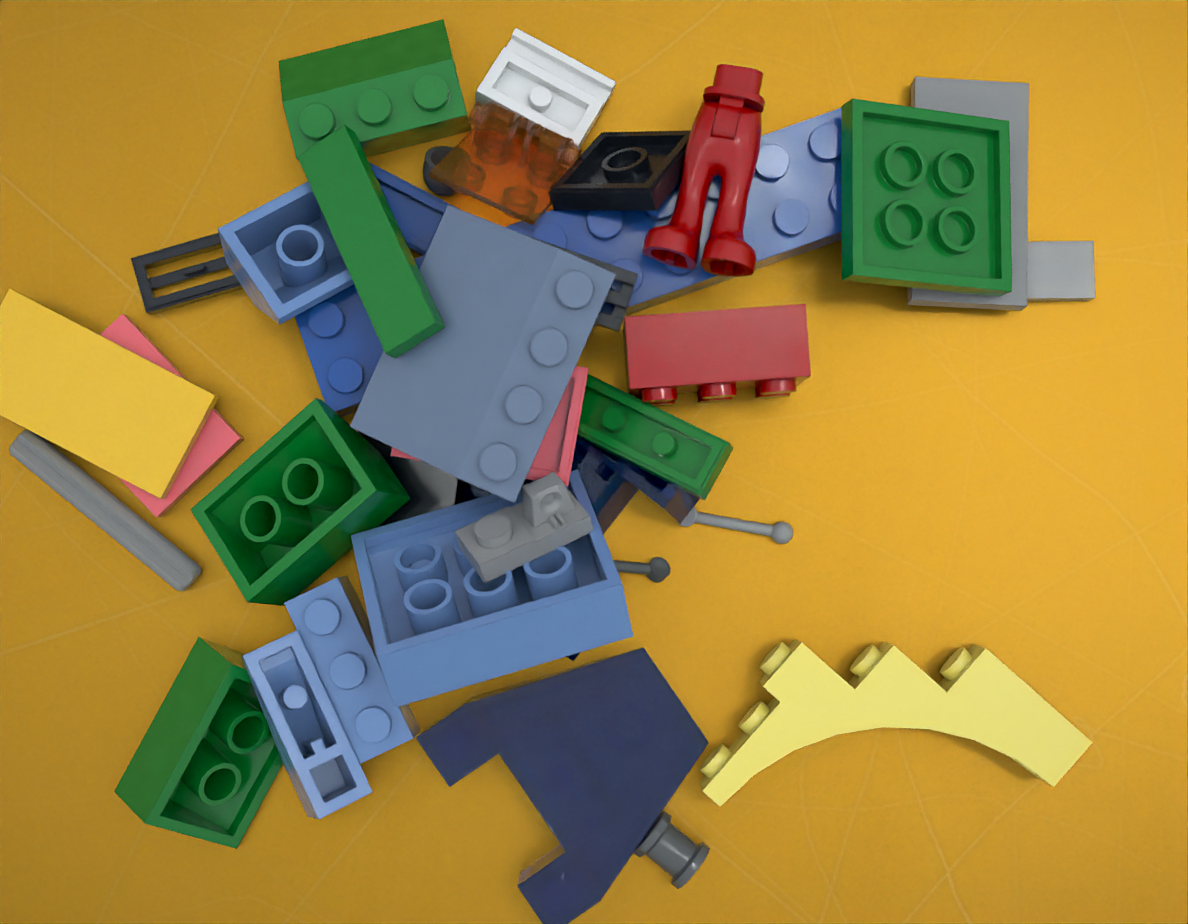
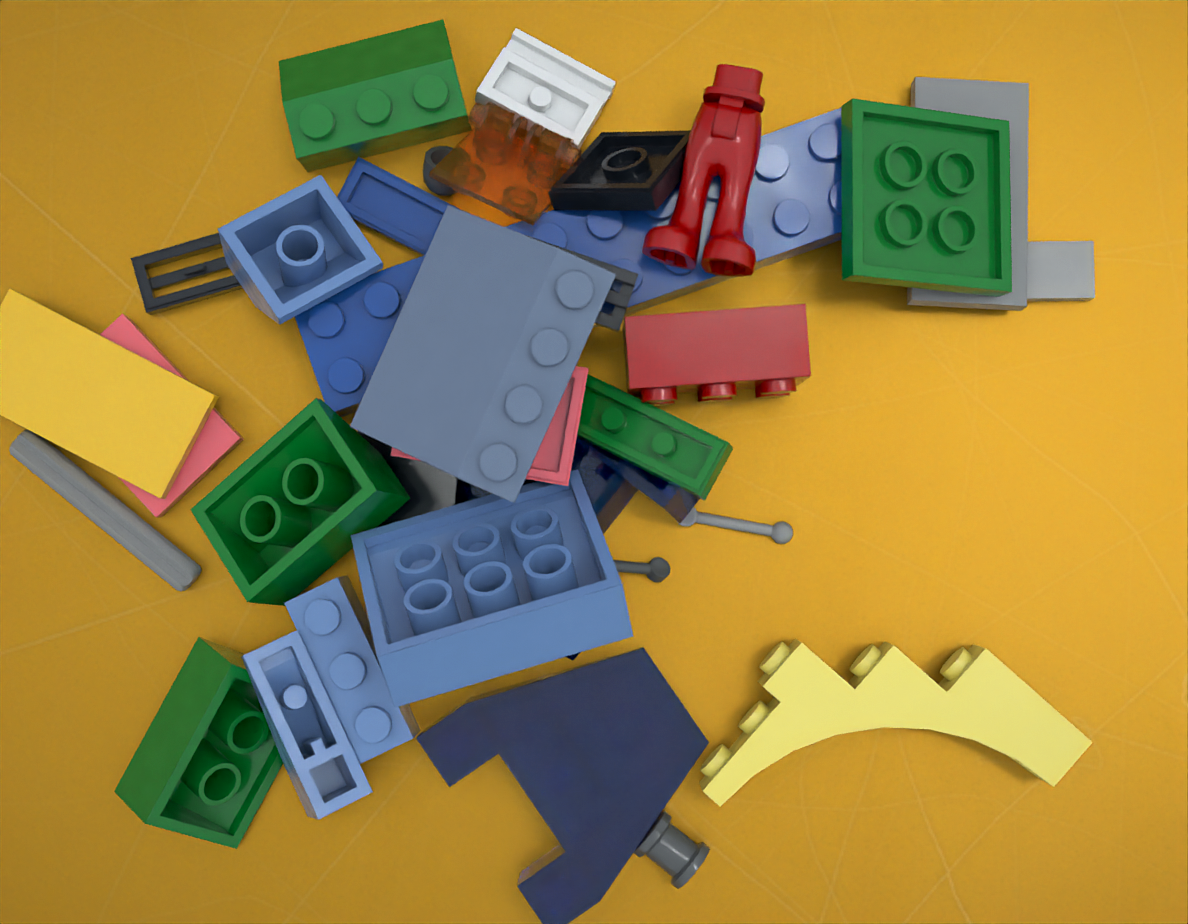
(370, 242): green tile -> none
(526, 531): light grey hinge -> none

